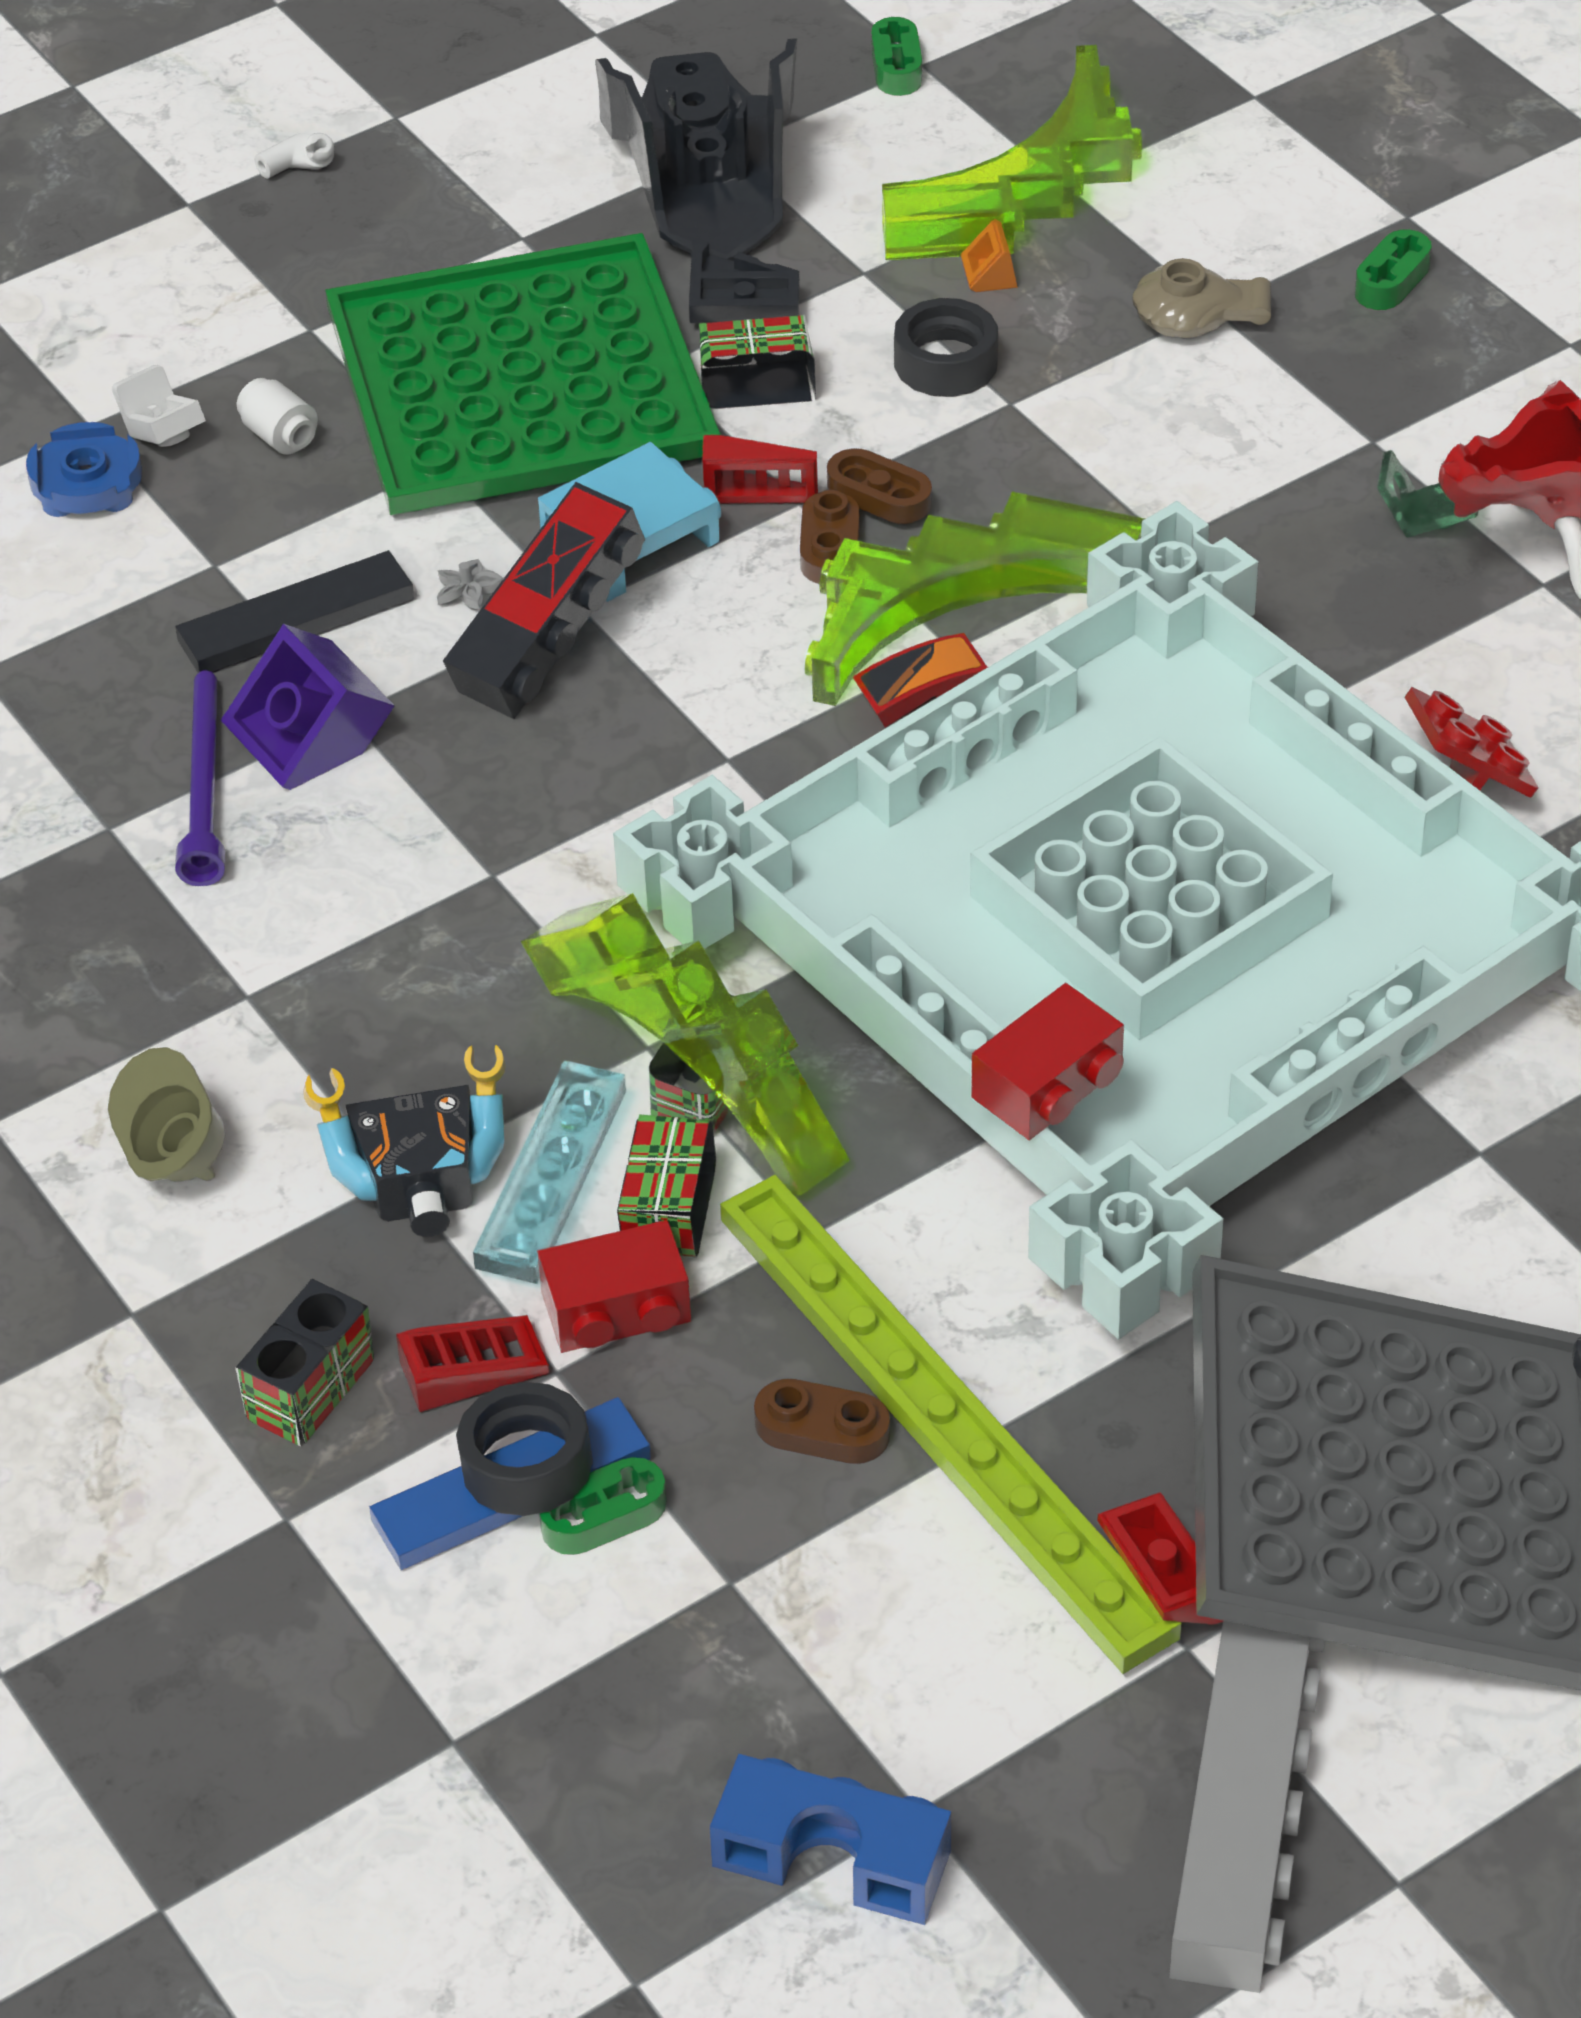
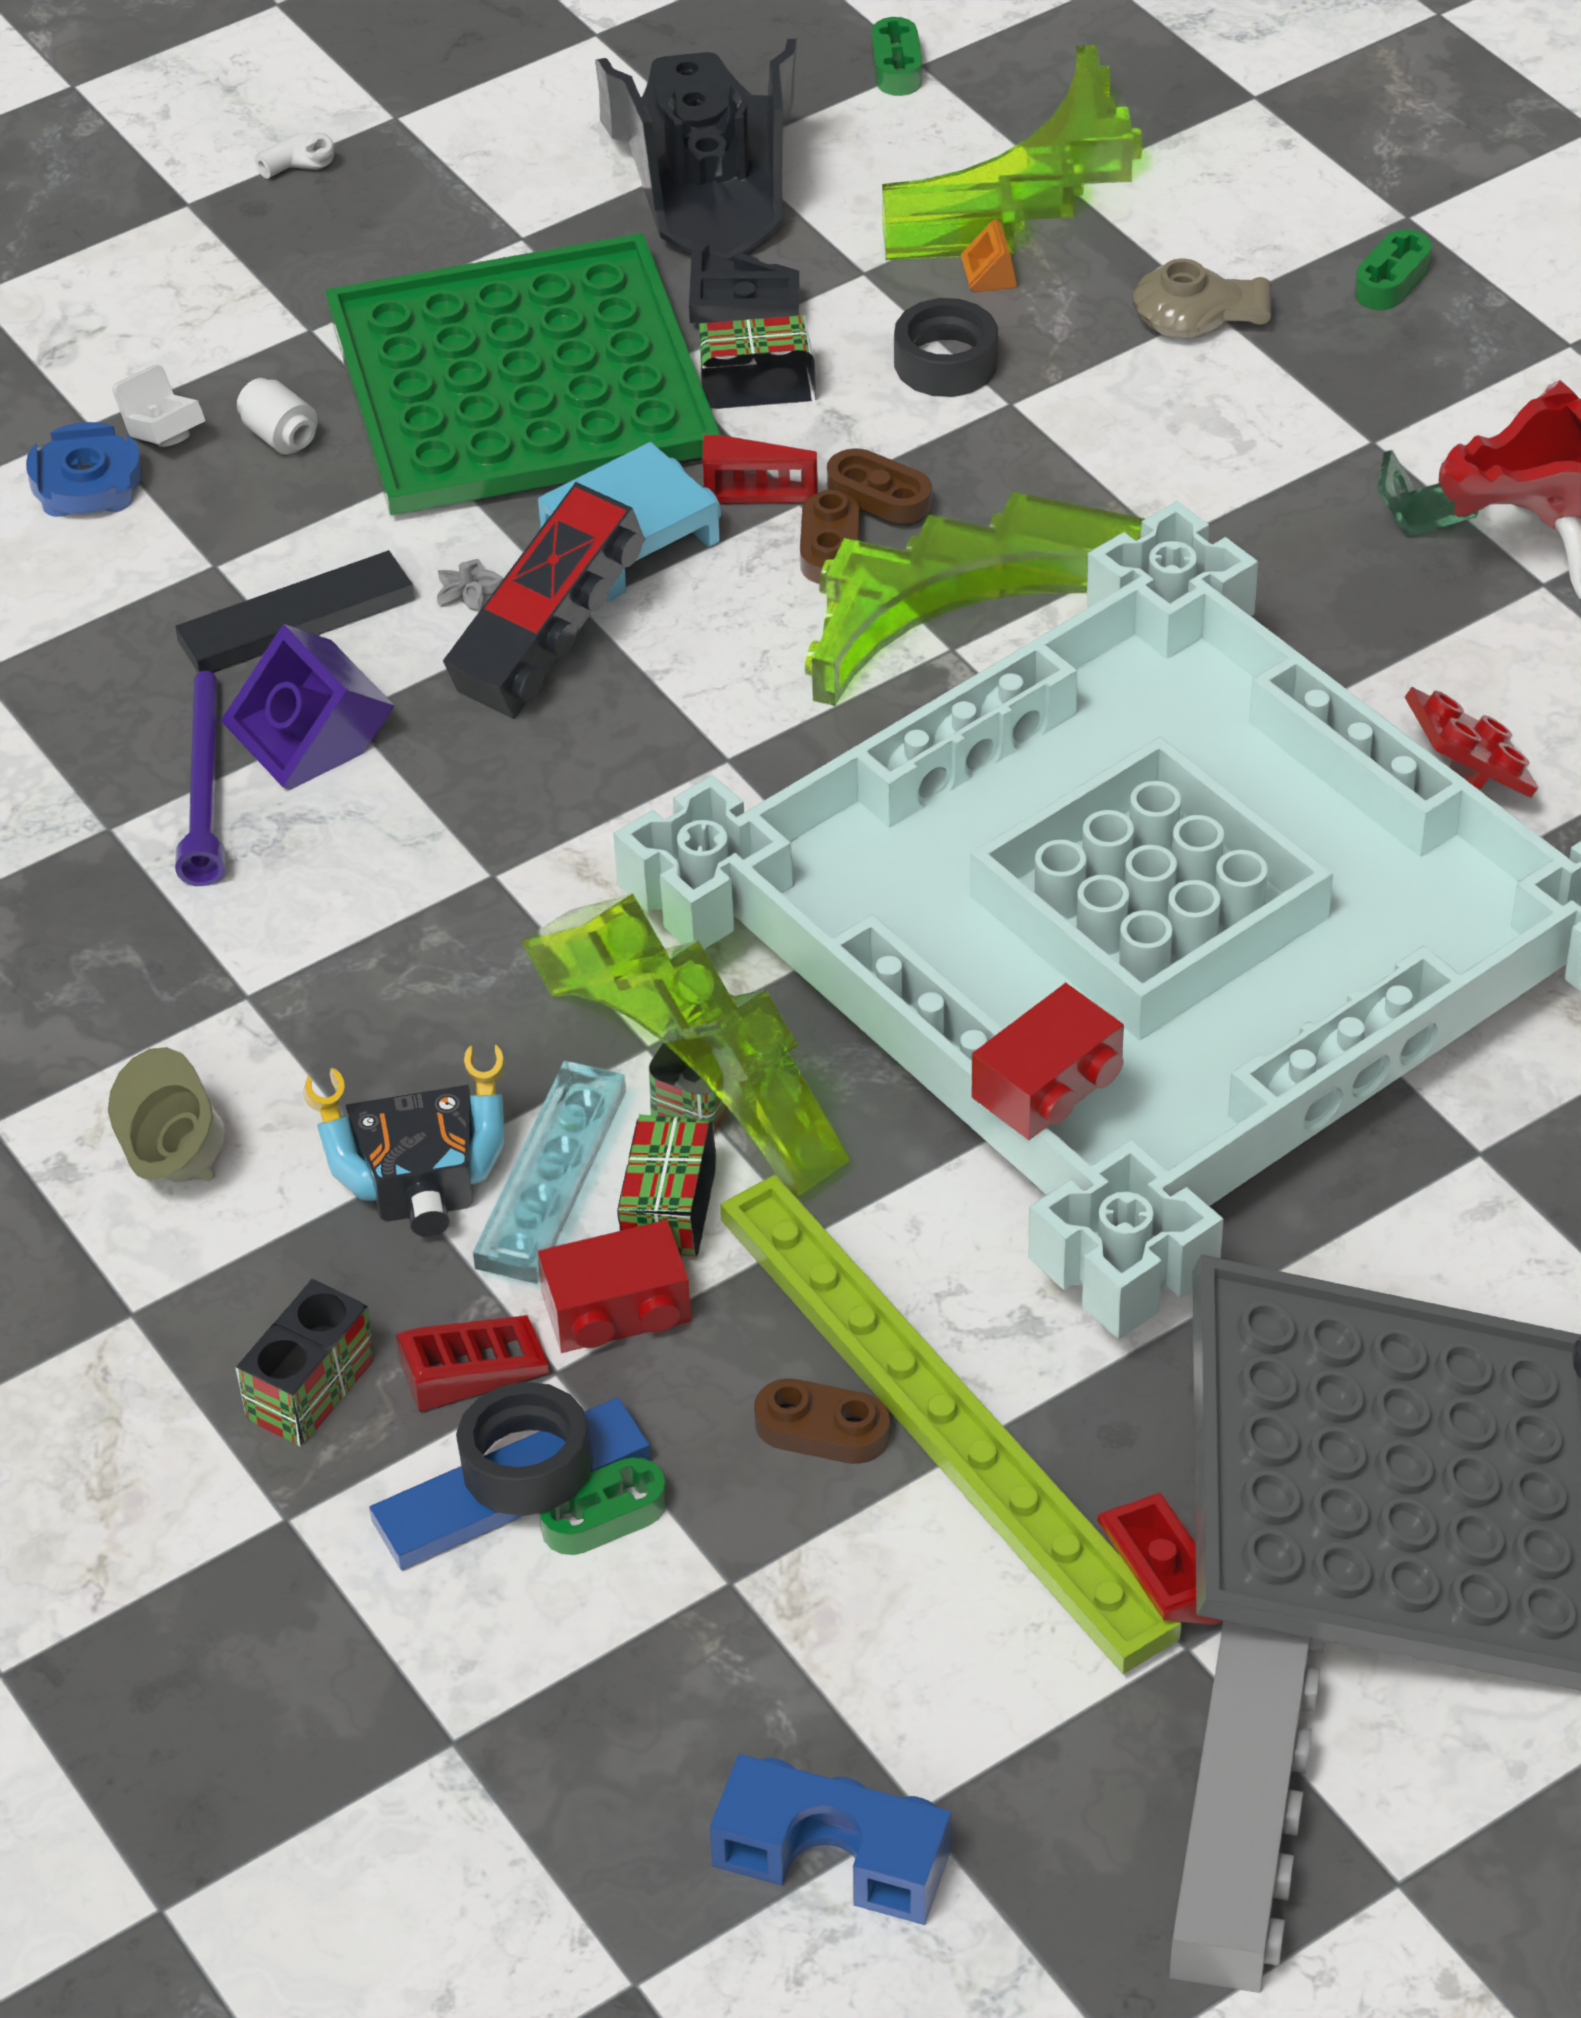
(918, 674): slope -> none

